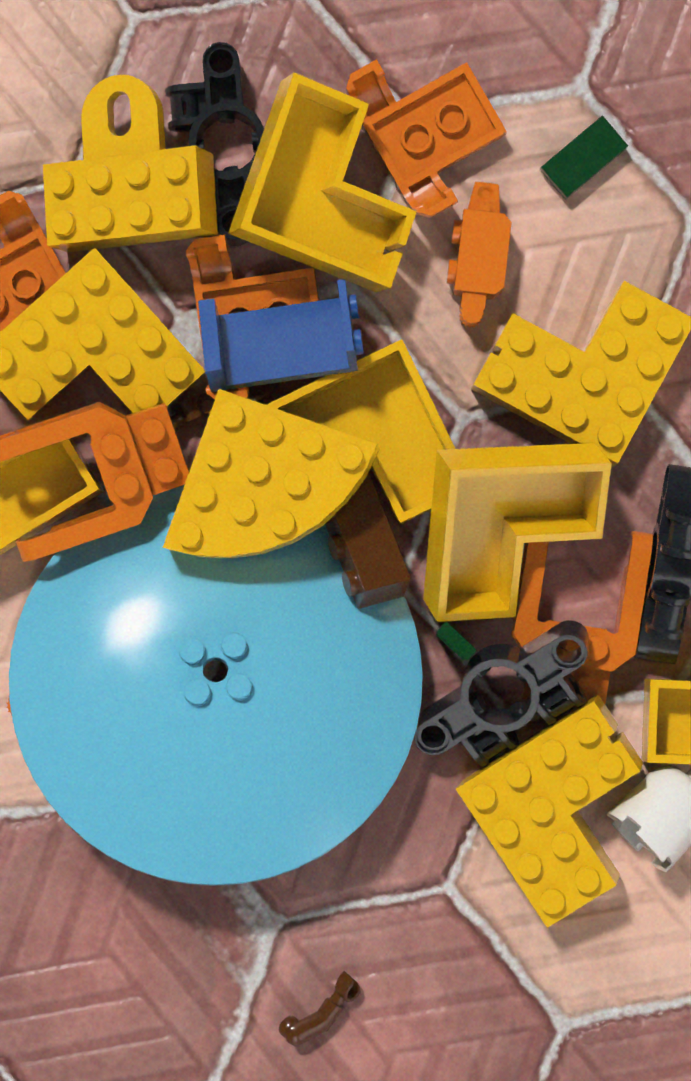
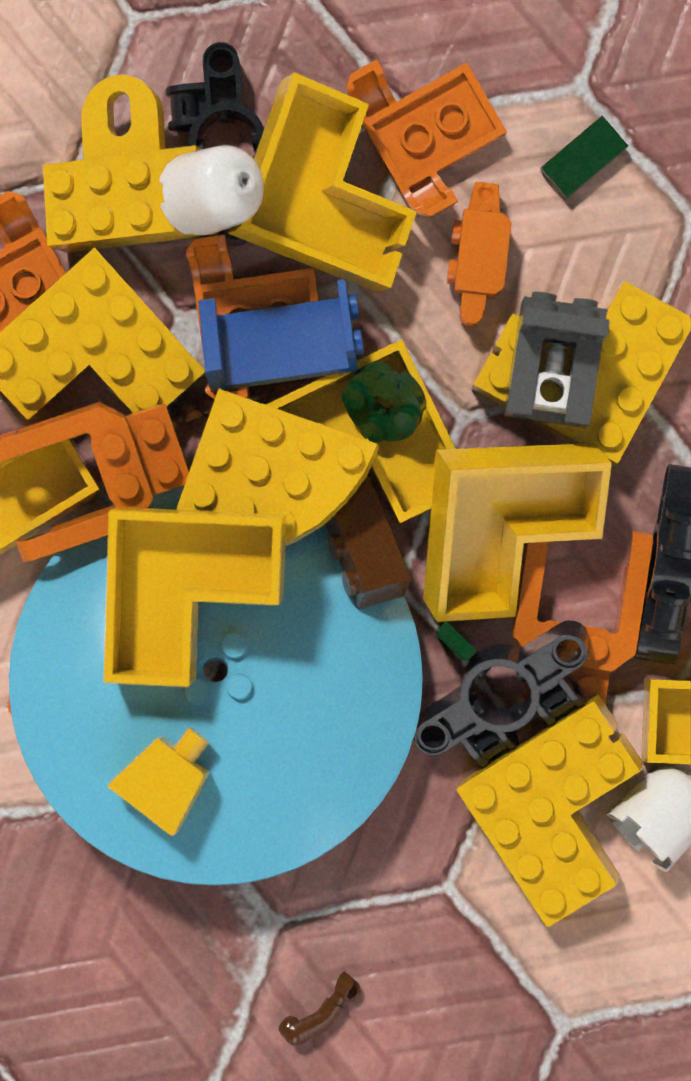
(162, 569): none -> yellow piece
(165, 780): none -> yellow torso
(211, 190): none -> white cylinder
(370, 416): none -> dark green plate
(560, 324): none -> dark grey brick

